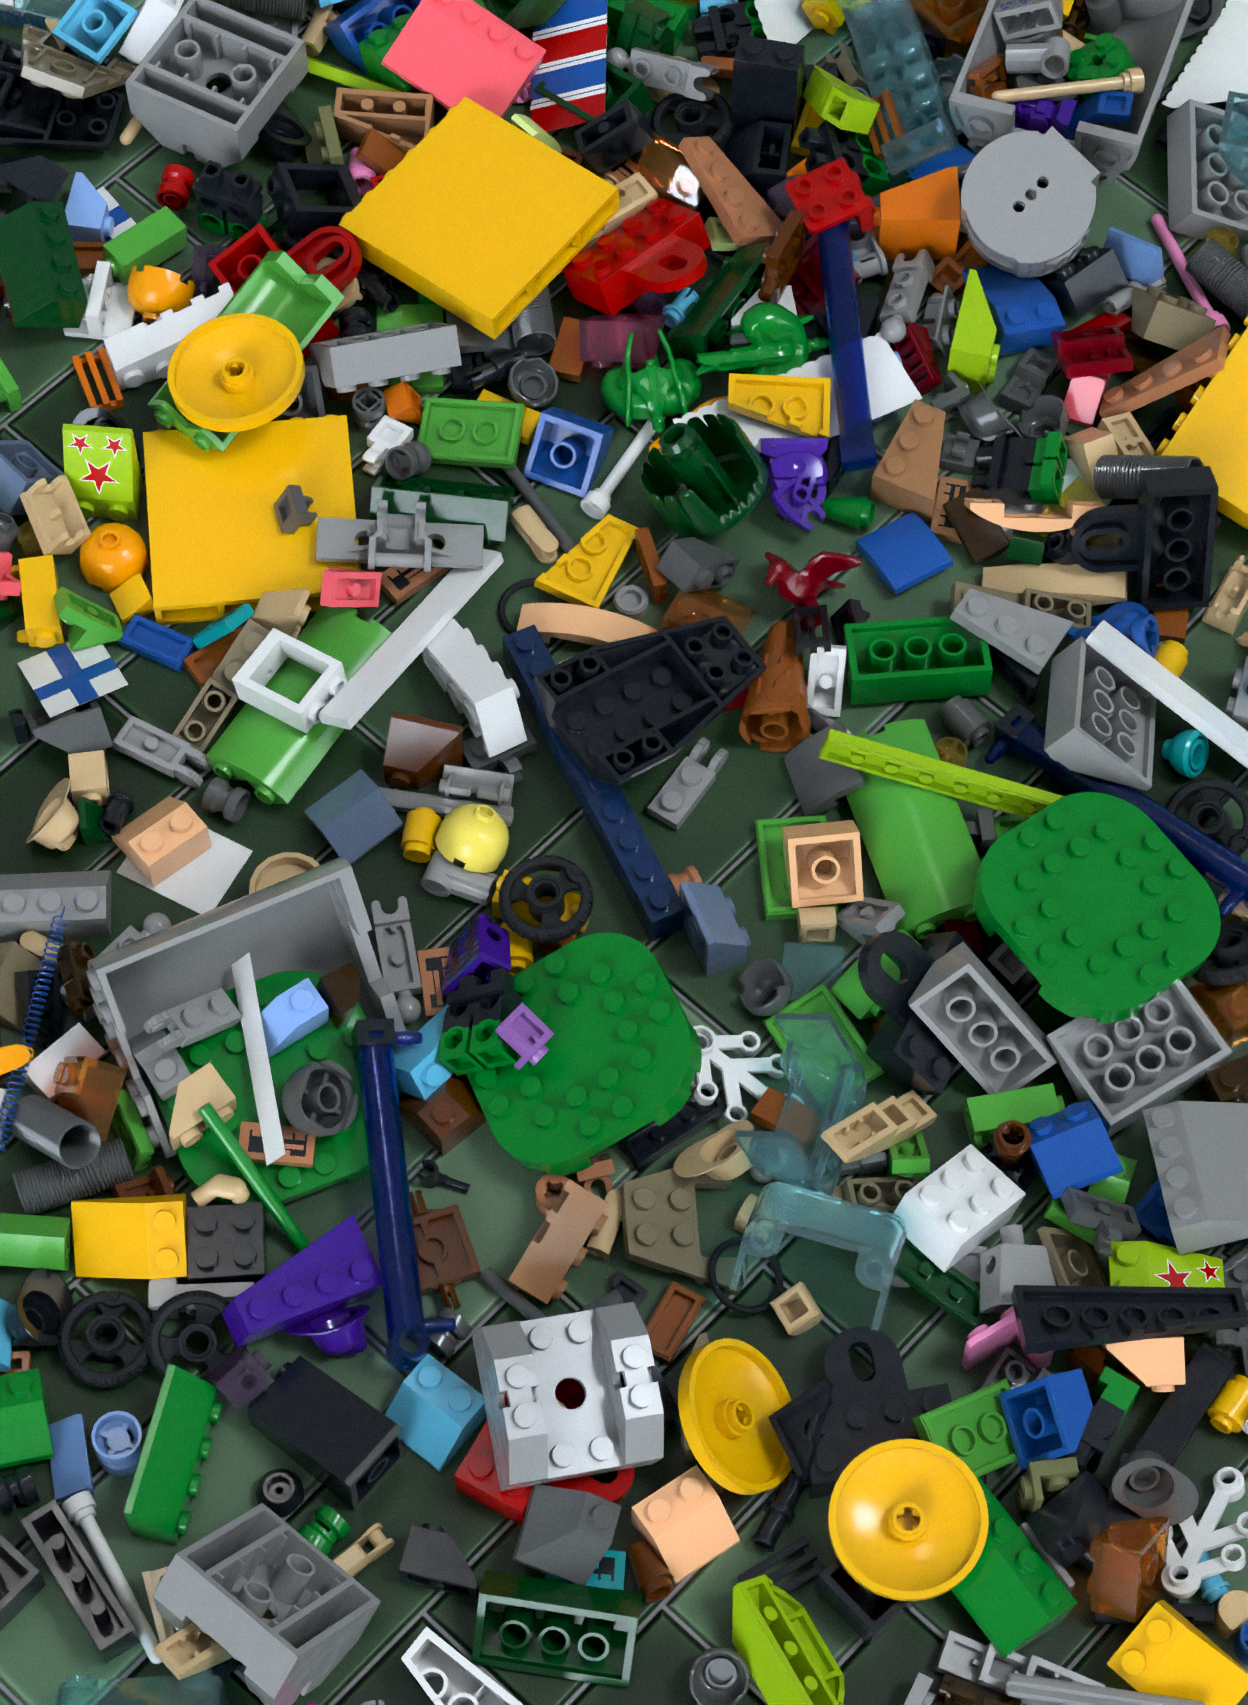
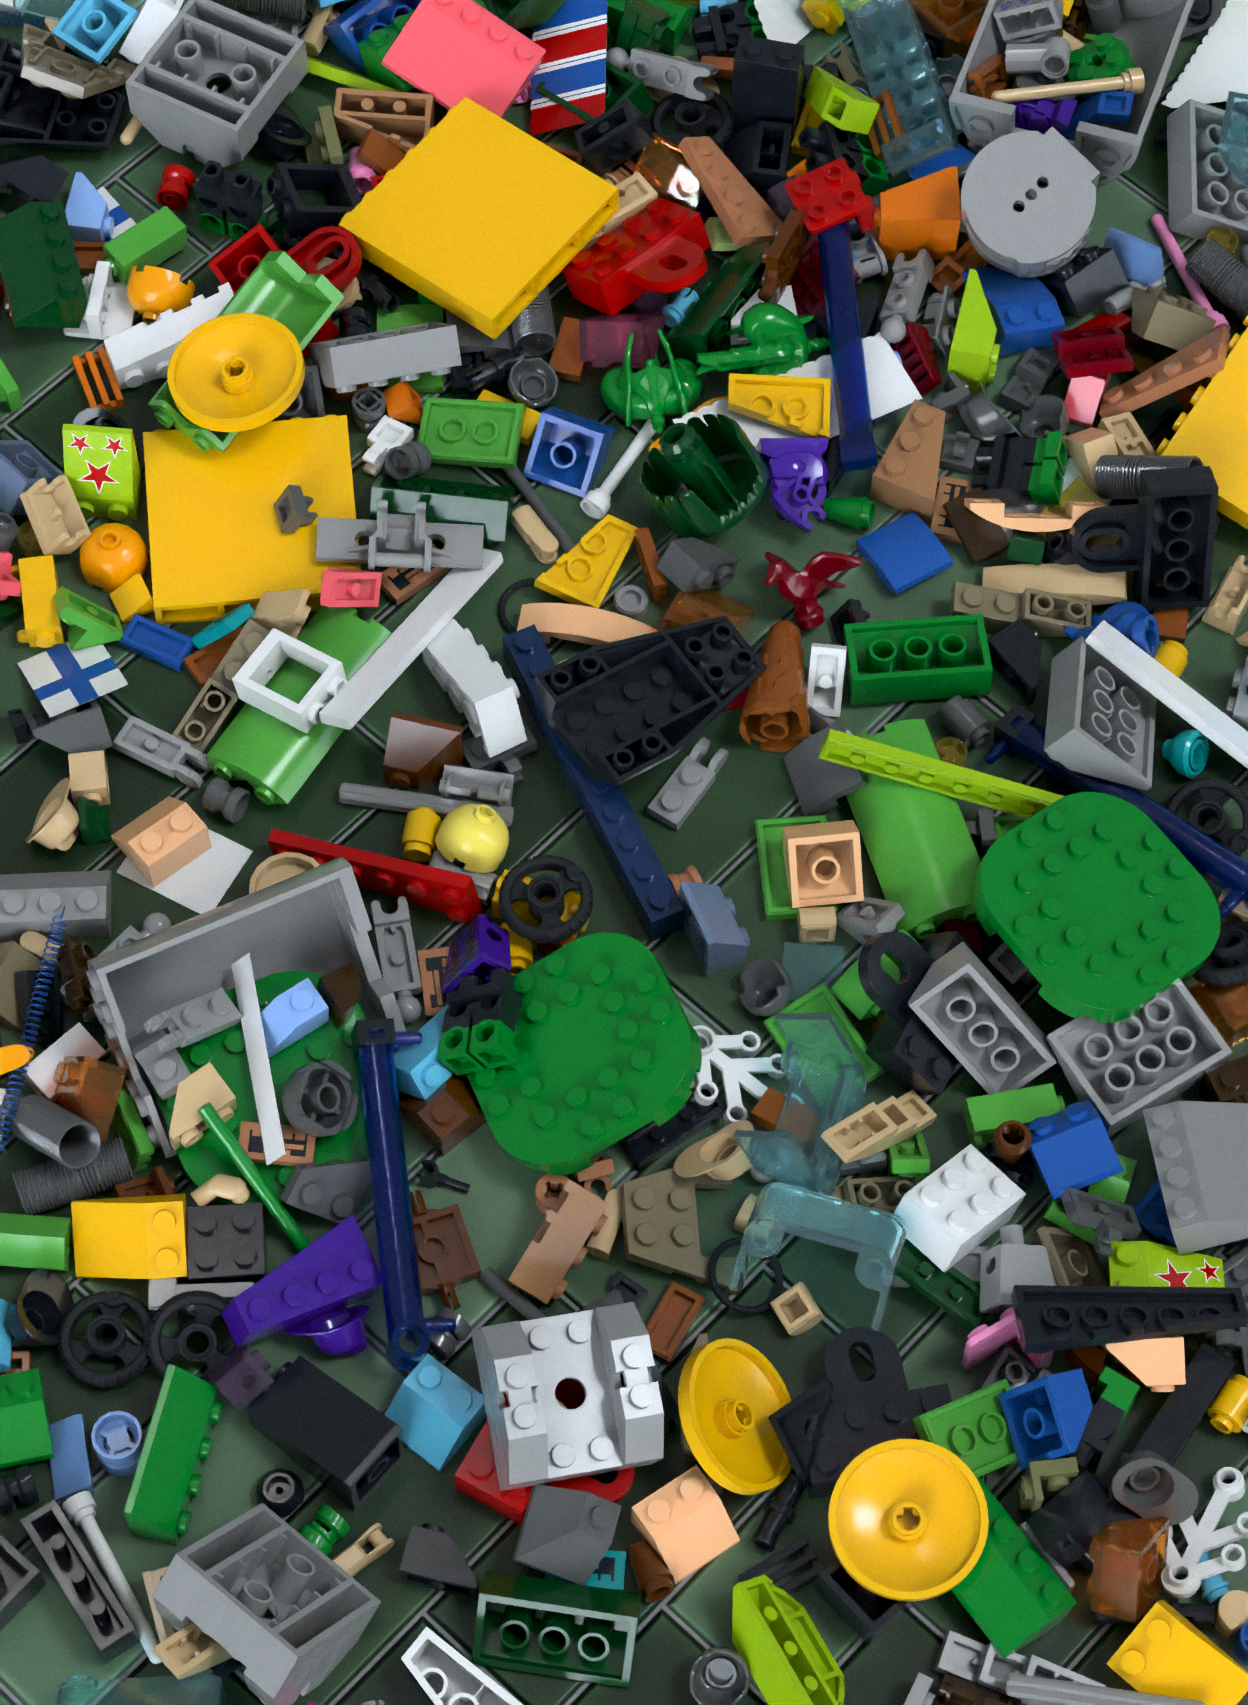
(119, 806): black pin -> none
(201, 272): clear purple bracket -> none
(328, 1188): none -> dark grey wing
(354, 817): sand blue slope -> none
(419, 883): none -> red wing
(525, 1035): medium lavender bracket -> none
(530, 127): yellowish green slope -> none
(813, 641): black tile -> none
(1012, 628): light grey wing -> none

